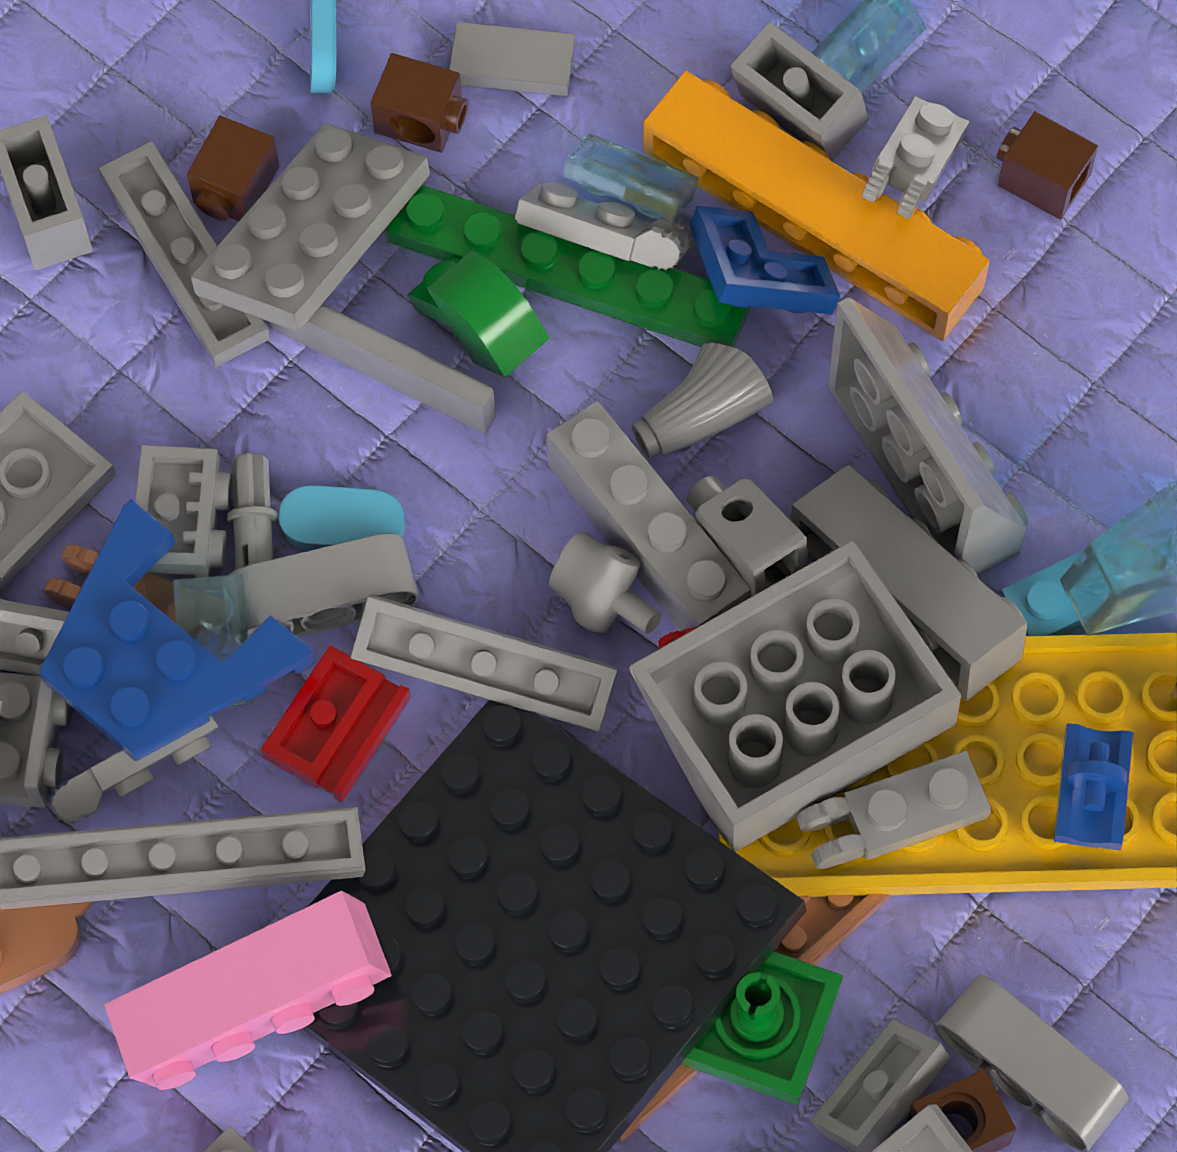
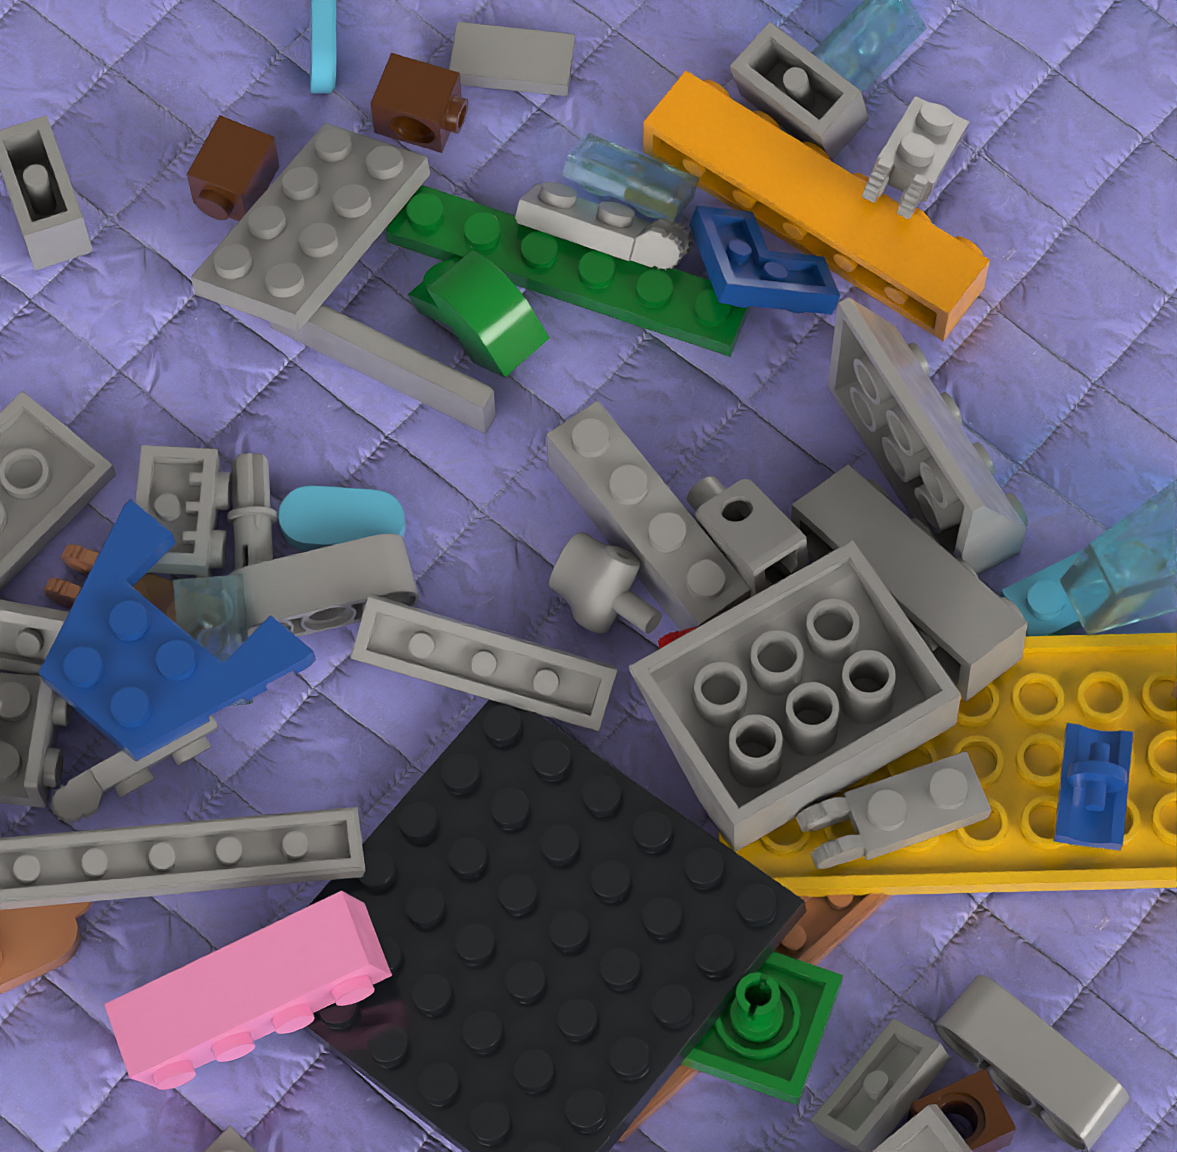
(177, 248): light grey plate -> none
(335, 723): red plate -> none
(714, 395): light grey piece -> none
(1045, 164): reddish brown brick -> none

